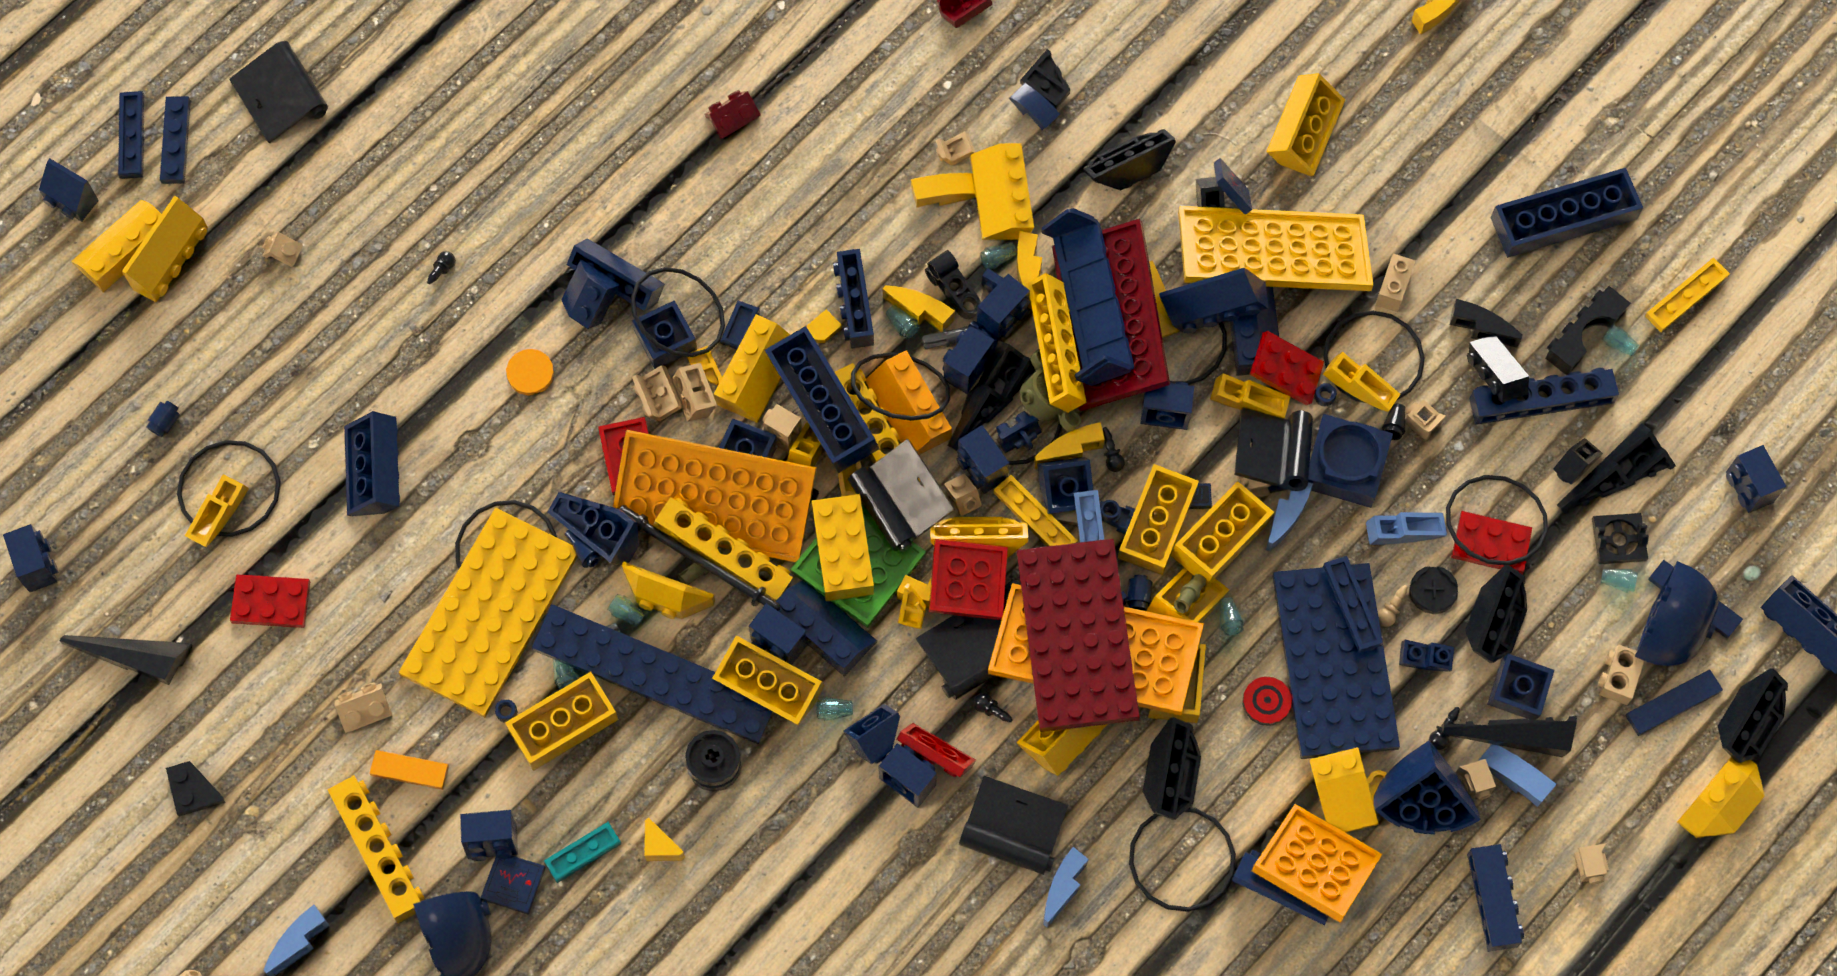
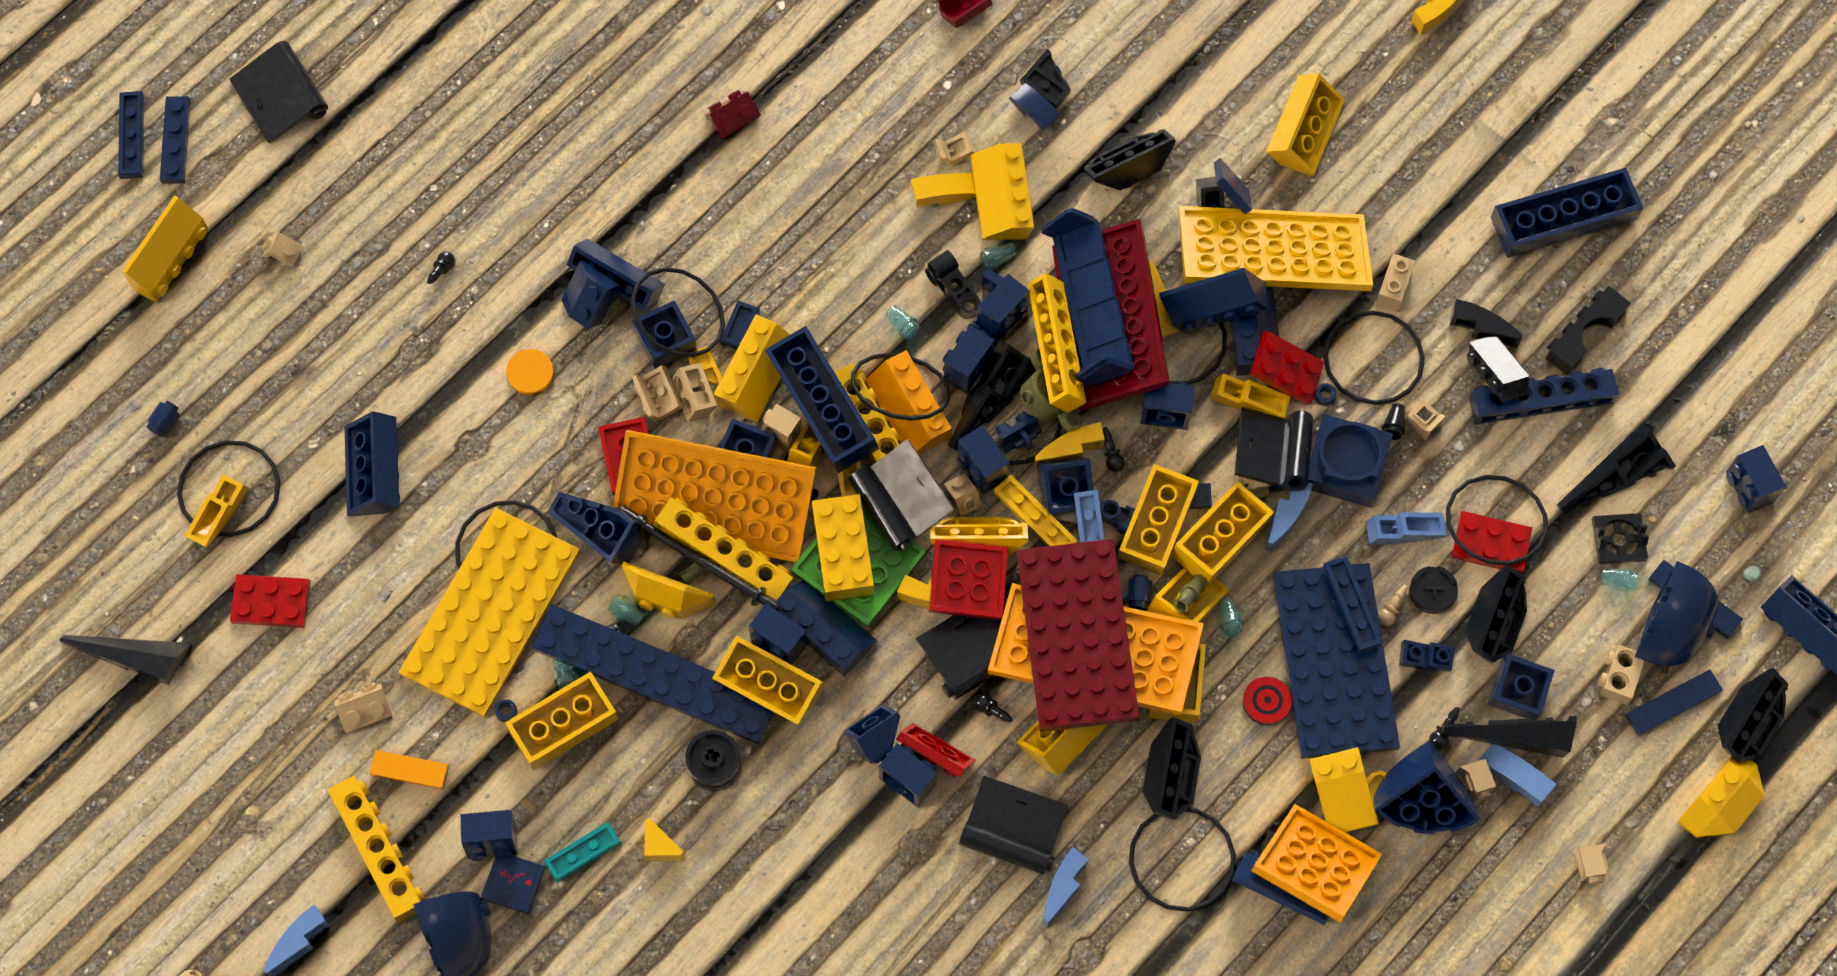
(31, 557): dark blue brick -> none
(67, 191): dark blue slope -> none
(112, 250): yellow slope -> none
(191, 789): black wing -> none
(586, 555): dark blue cone -> none
(824, 327): yellow tile -> none
(833, 708): clear light blue cone -> none
(855, 299): dark blue brick -> none
(912, 608): yellow tile -> none
(920, 306): yellow slope -> none
(942, 338): dark grey axle -> none
(1027, 263): yellow slope -> none
(1361, 382): yellow slope -> none
(1495, 897): dark blue brick -> none
(1577, 461): black slope -> none
(1620, 340): clear light blue cone -> none
(1687, 294): yellow plate -> none

